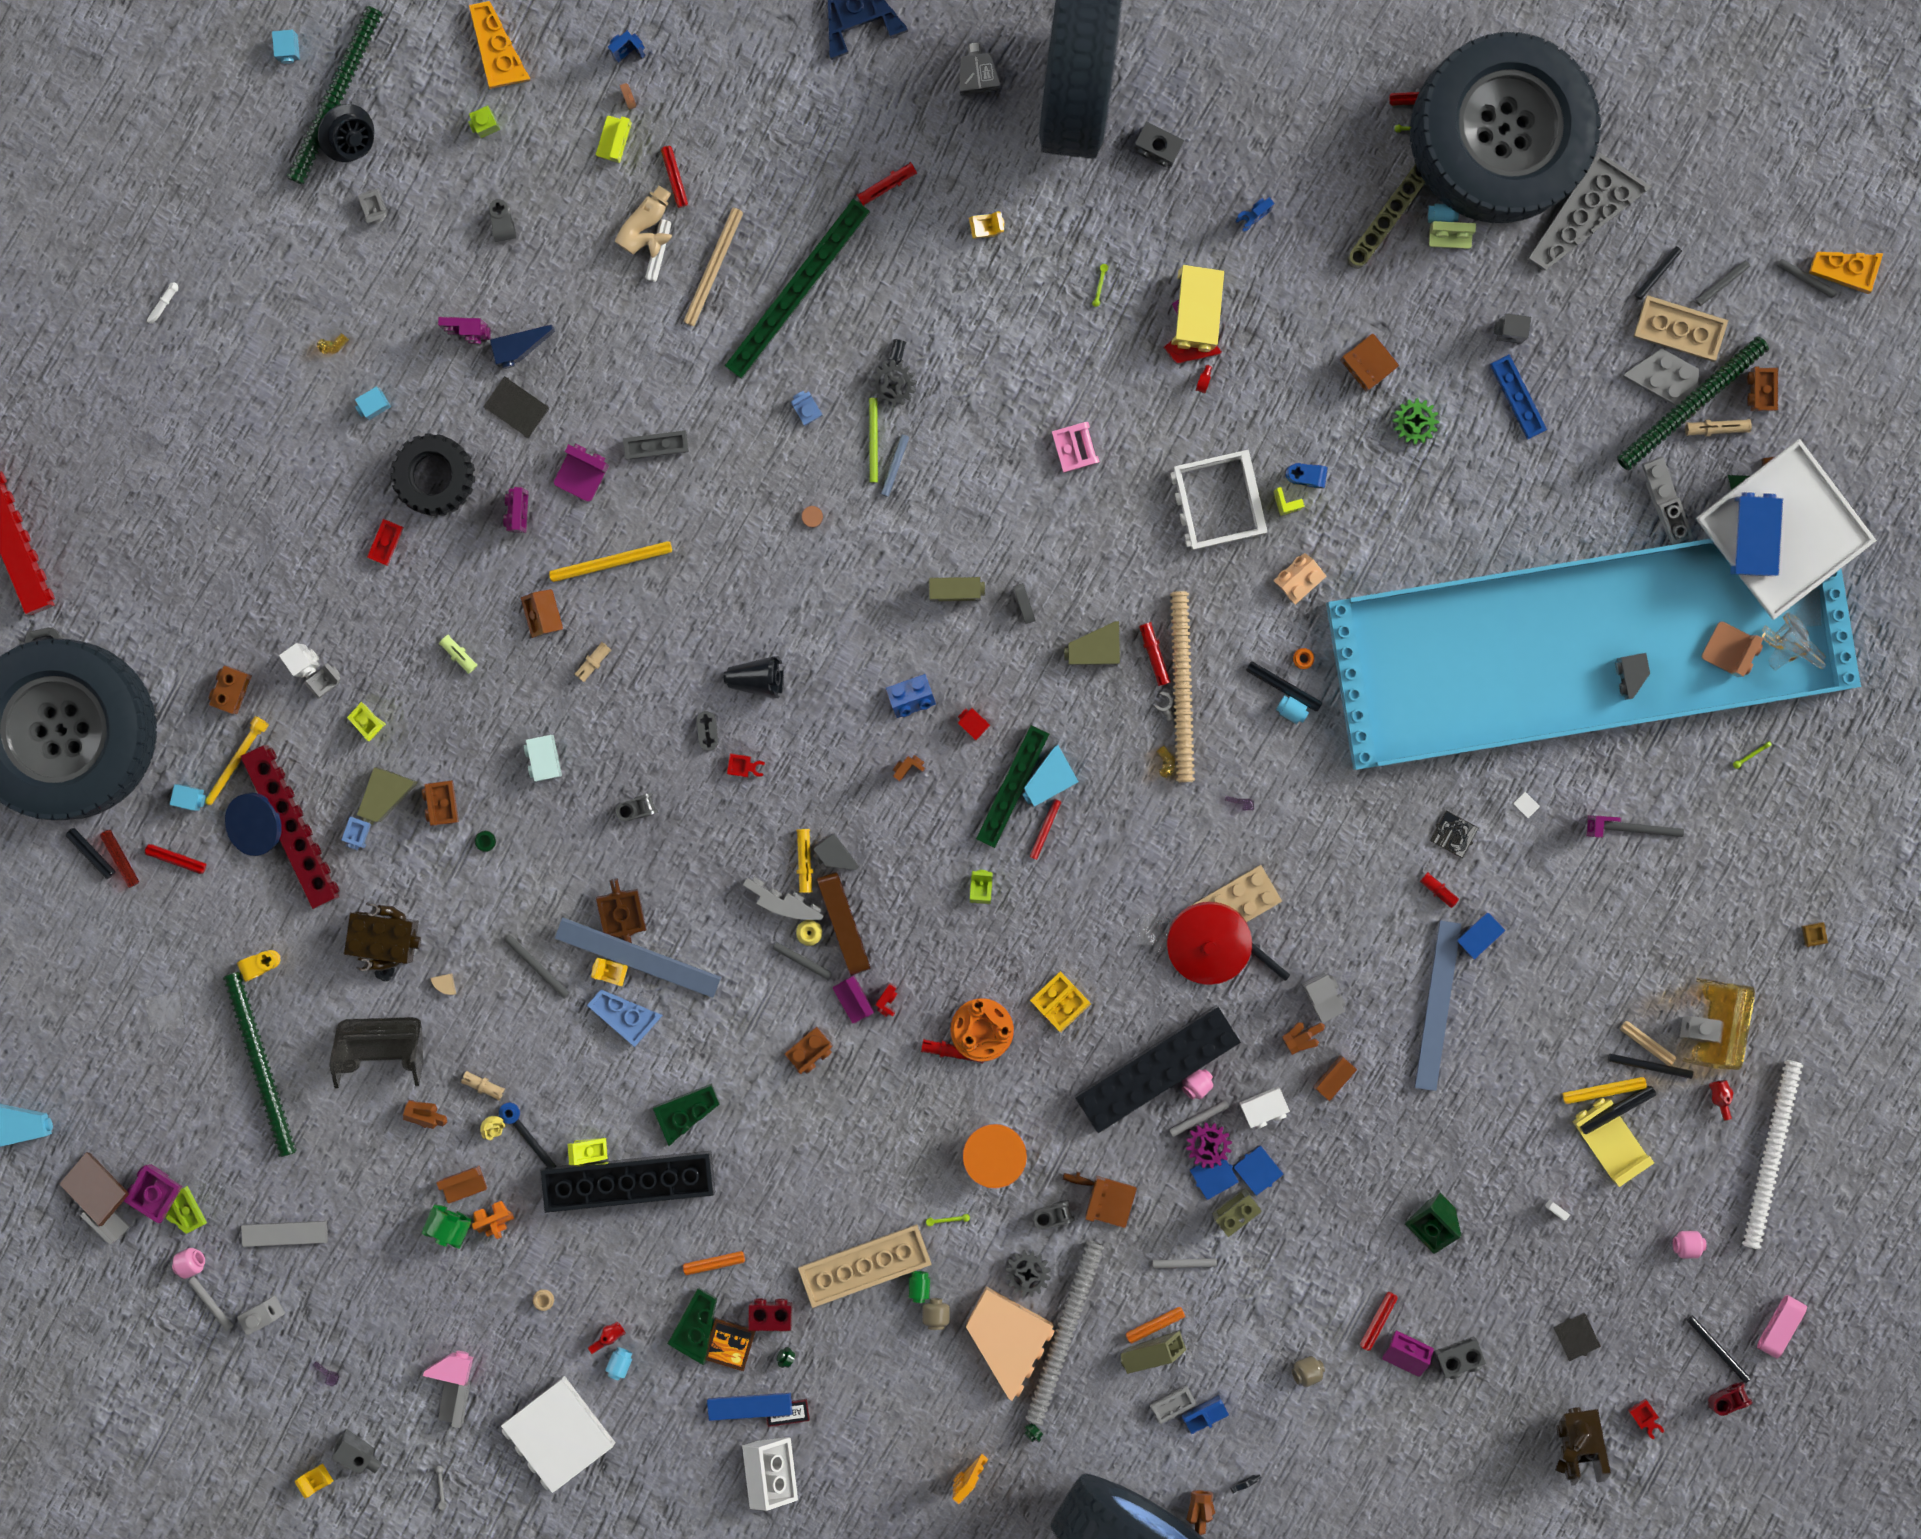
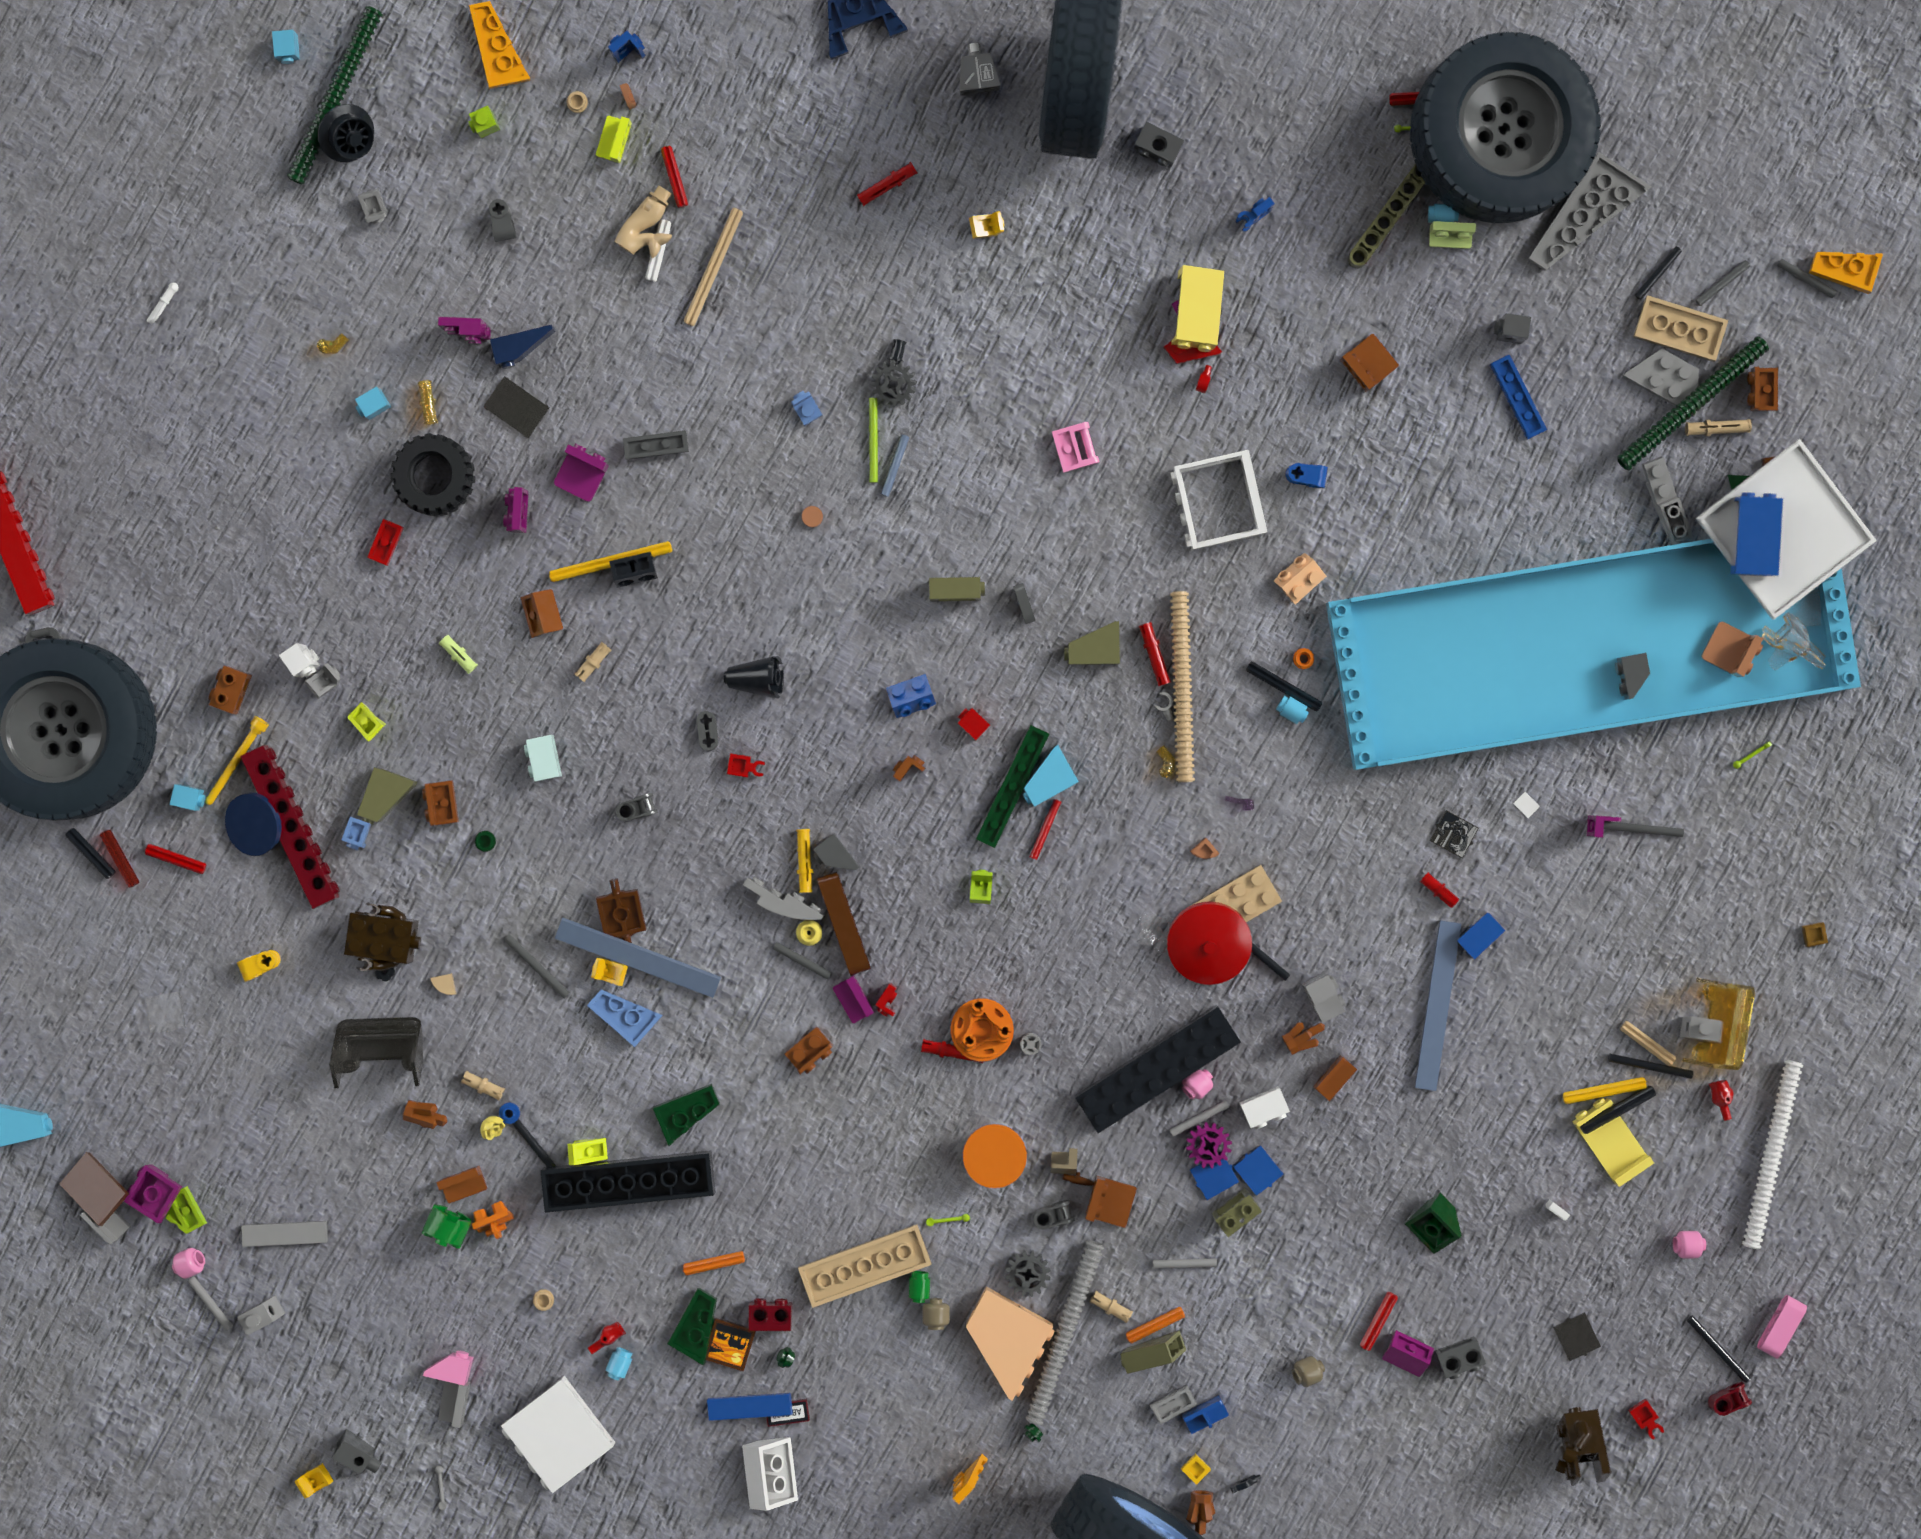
(259, 1064): dark green piece -> none
(332, 1377): clear purple hand -> none
(427, 402): none -> clear yellow pin
(577, 102): none -> tan plate
(633, 569): none -> black brick
(797, 288): dark green plate -> none
(1032, 1047): none -> light grey wheel
(1060, 1002): yellow slope -> none
(1064, 1162): none -> dark tan panel
(1103, 268): lime hinge -> none
(1111, 1306): none -> tan pin
(1196, 1469): none -> yellow plate
(1204, 850): none -> nougat tile
(1286, 508): neon yellow panel -> none
(1416, 412): bright green gear -> none

